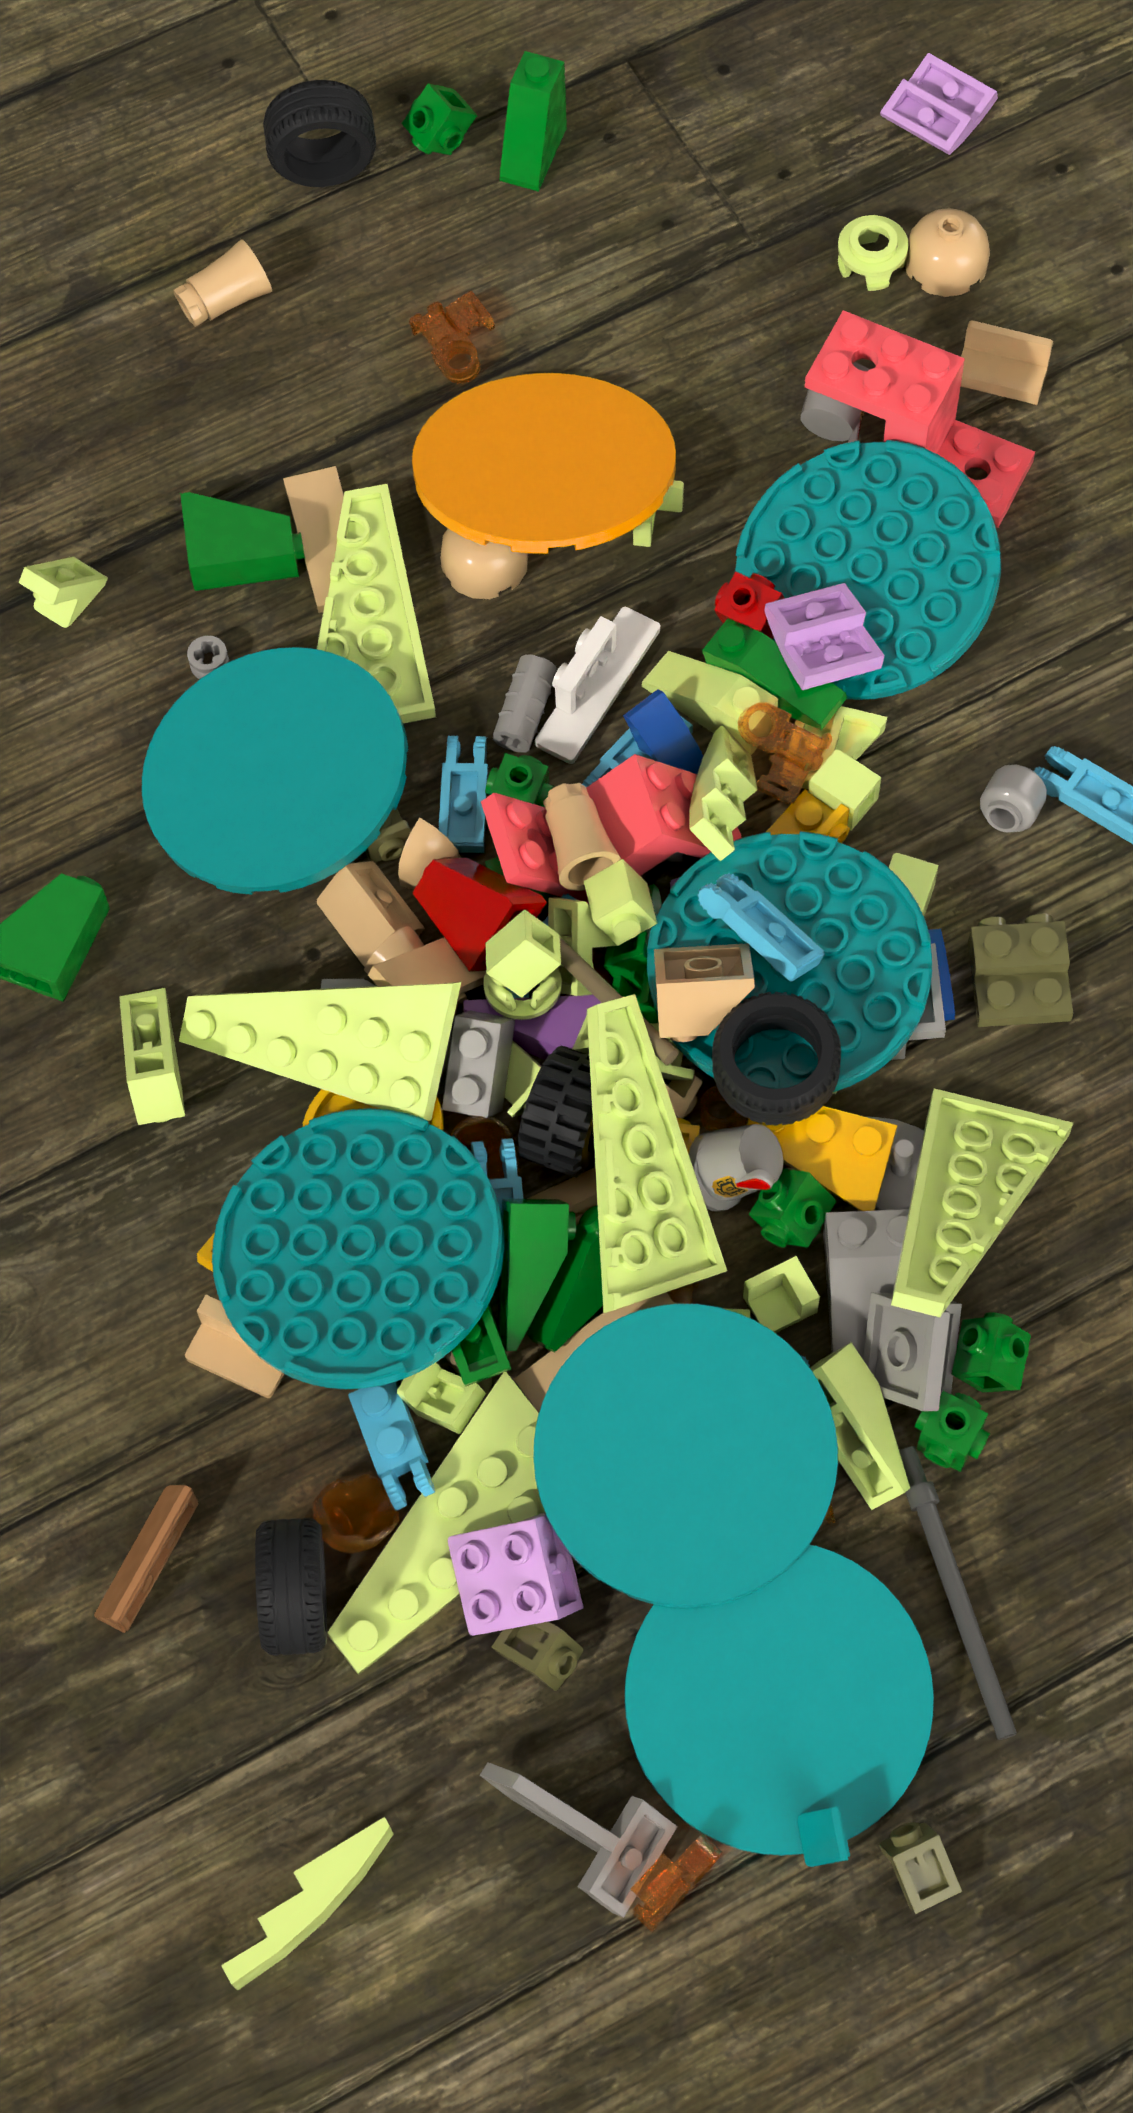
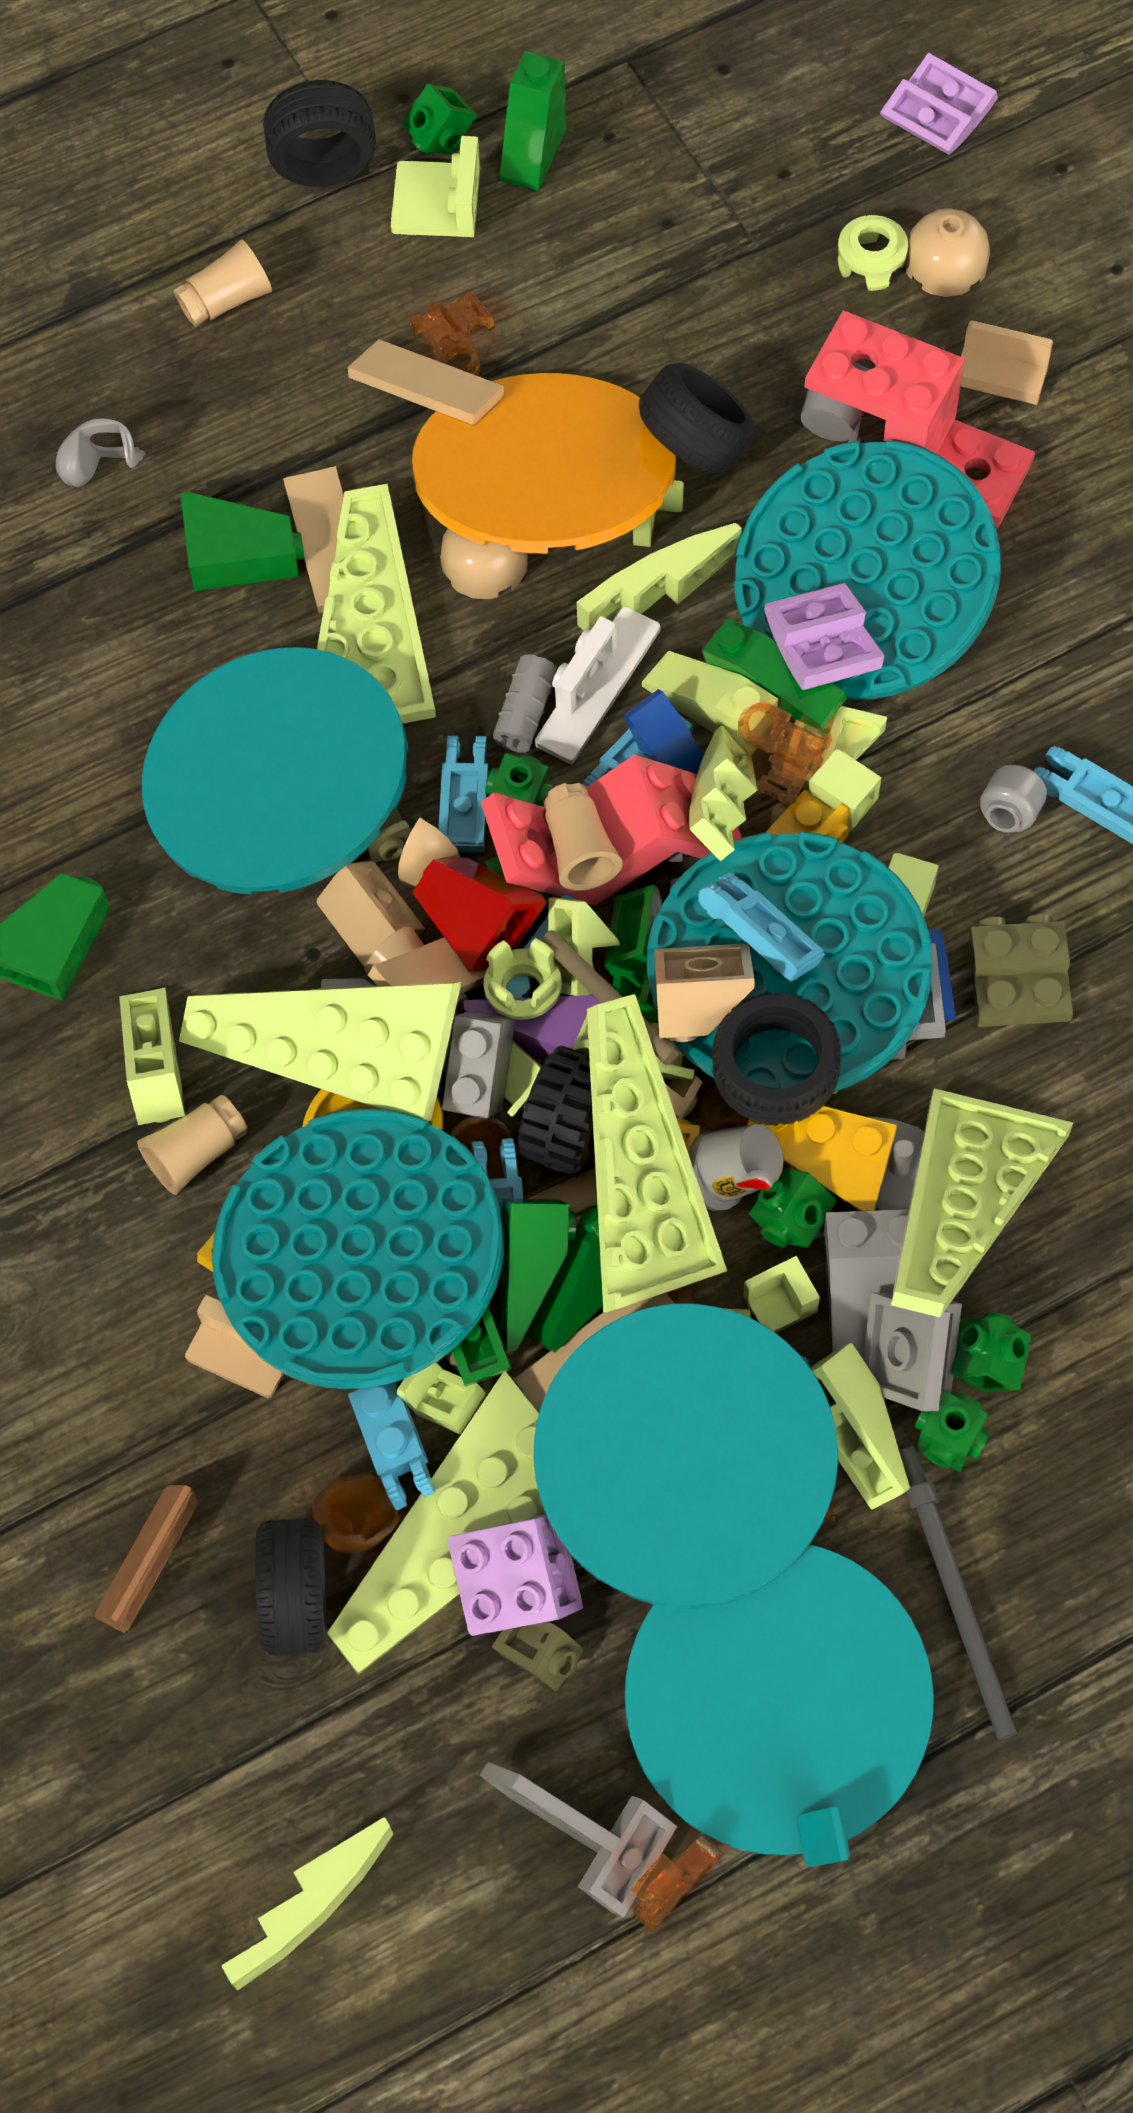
(62, 588): yellowish green slope -> none
(79, 456): none -> light grey piece
(192, 1142): none -> tan plant
(199, 648): light grey bush -> none
(426, 382): none -> tan piece
(438, 195): none -> yellowish green bracket
(522, 953): yellowish green brick -> none
(620, 902): yellowish green brick -> none
(669, 571): none -> yellowish green slope
(696, 418): none -> black tyre
(745, 601): red brick -> none
(920, 1865): olive bracket -> none

